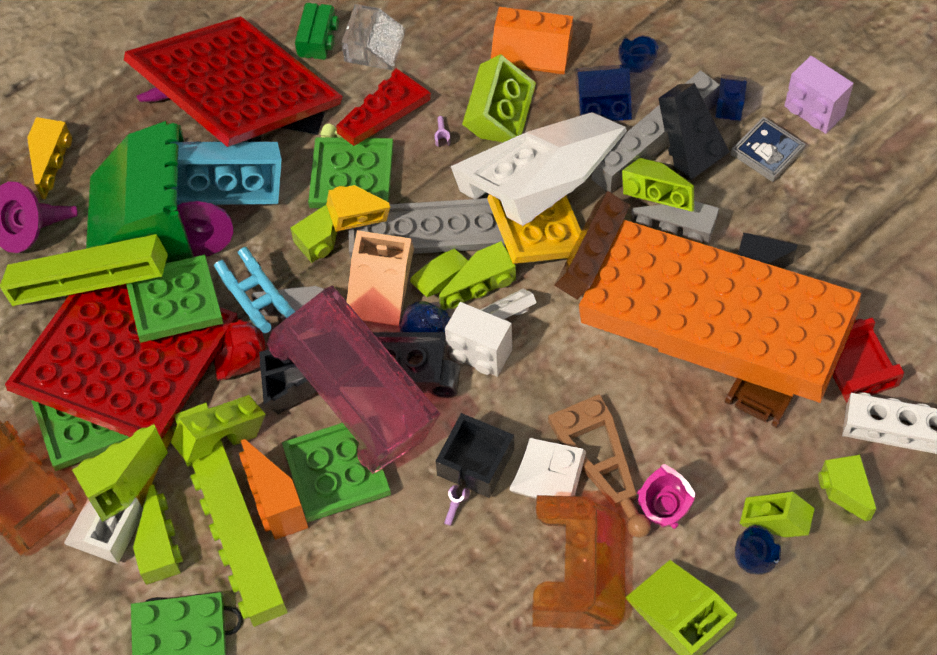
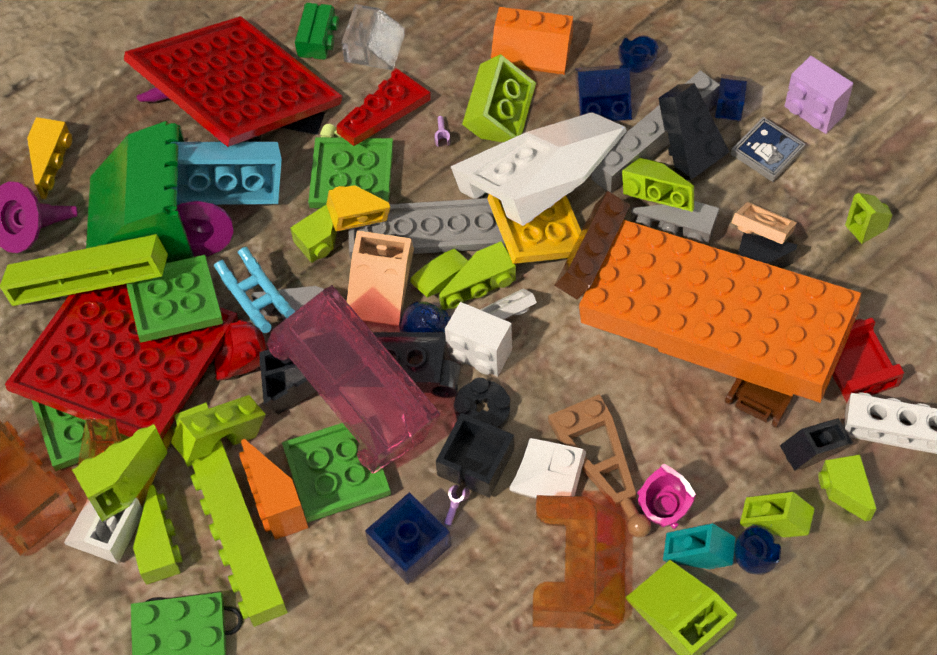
(98, 437): none -> clear orange slope
(408, 538): none -> clear blue brick
(487, 392): none -> black plate
(700, 547): none -> teal slope
(763, 222): none -> light nougat plate
(815, 443): none -> black slope
(867, 217): none -> lime slope

